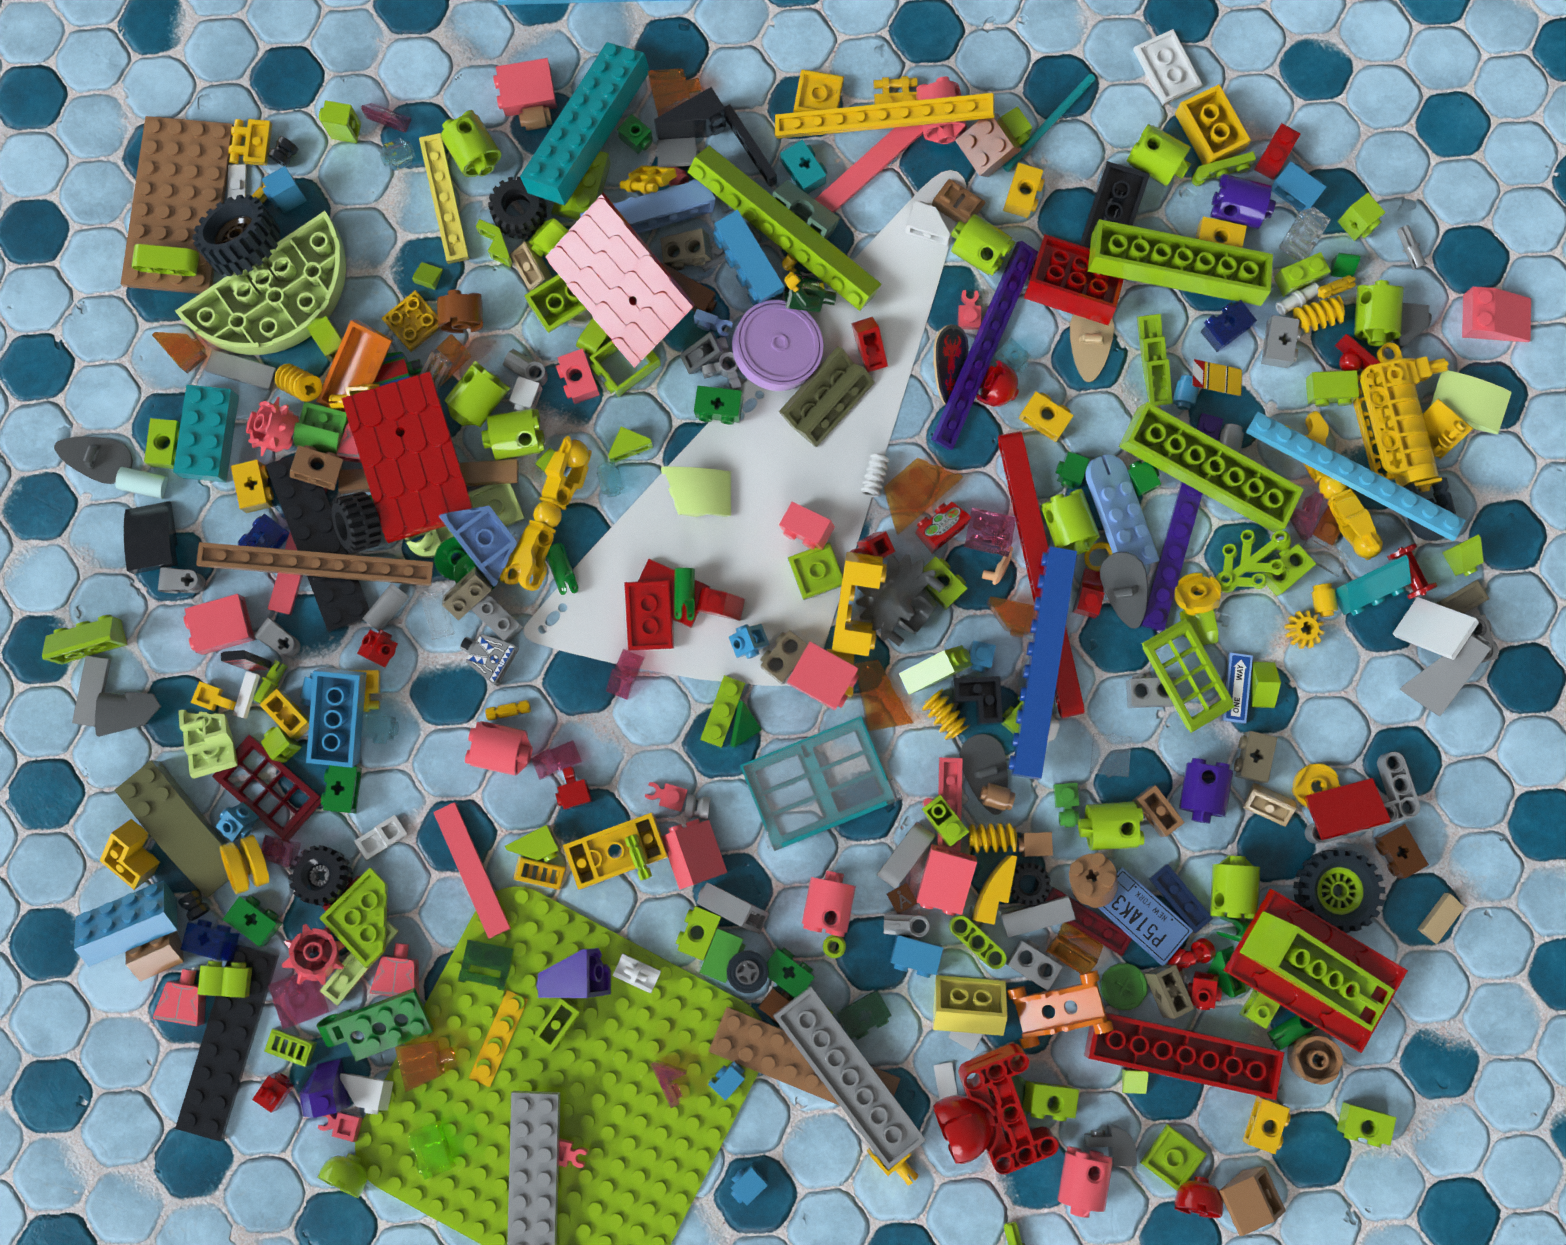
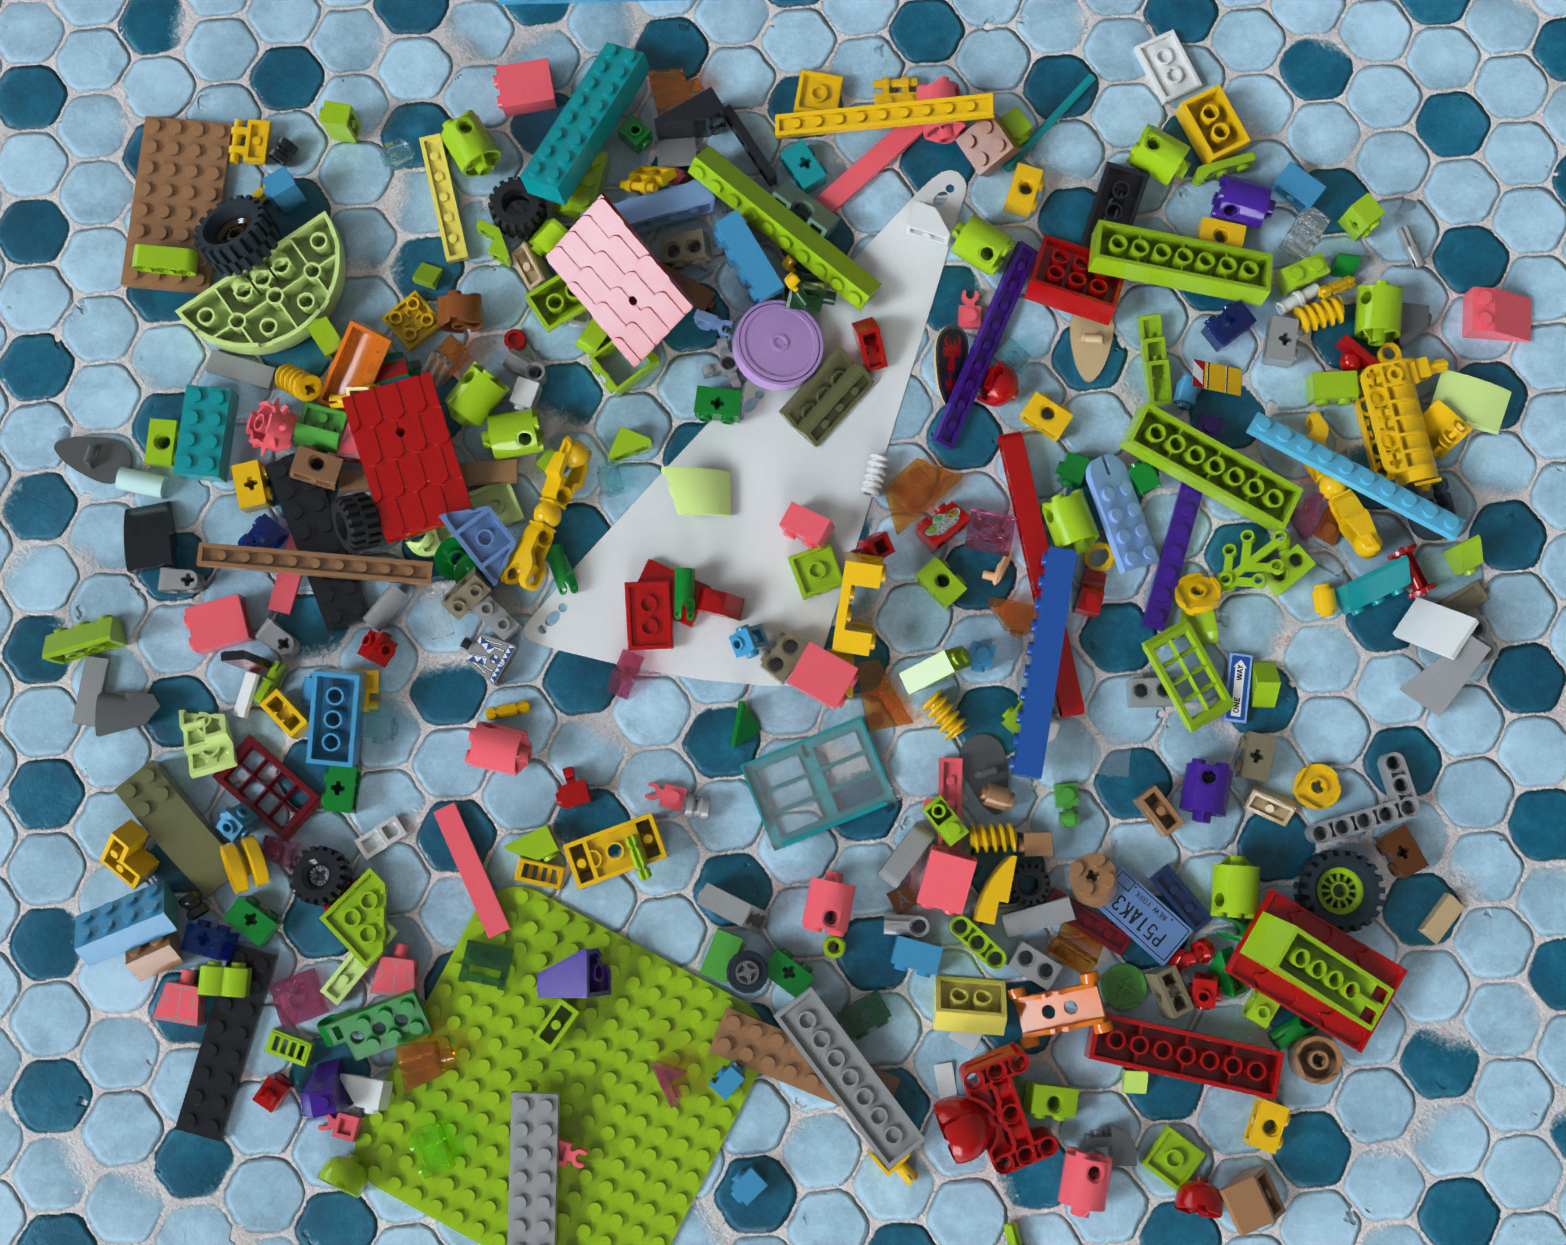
(182, 349): clear orange slope -> none
(210, 696): yellow plate -> none
(237, 180): white piece -> none
(279, 745): lime slope -> none
(309, 942): coral brick -> none
(386, 117): clear pink slope -> none
(498, 1029): yellow plate -> none
(515, 340): none -> red tile
(535, 117): medium nougat brick -> none
(556, 759): clear pink slope -> none
(577, 363): coral brick -> none
(636, 973): white hips -> none
(693, 853): coral brick -> none
(698, 947): lime brick -> none
(701, 353): dark grey slope -> none
(722, 711): lime plate -> none
(774, 1002): reddish brown brick -> none
(901, 599): dark grey piece -> none
(950, 195): medium nougat piece -> none
(984, 693): black brick -> none
(1104, 824): lime cylinder -> none
(1125, 586): dark grey shield -> none
(1232, 436): light grey brick -> none
(1277, 151): red brick -> none
(1300, 621): yellow gear -> none
(1347, 809): red tile -> none
(1380, 1128): lime brick -> none

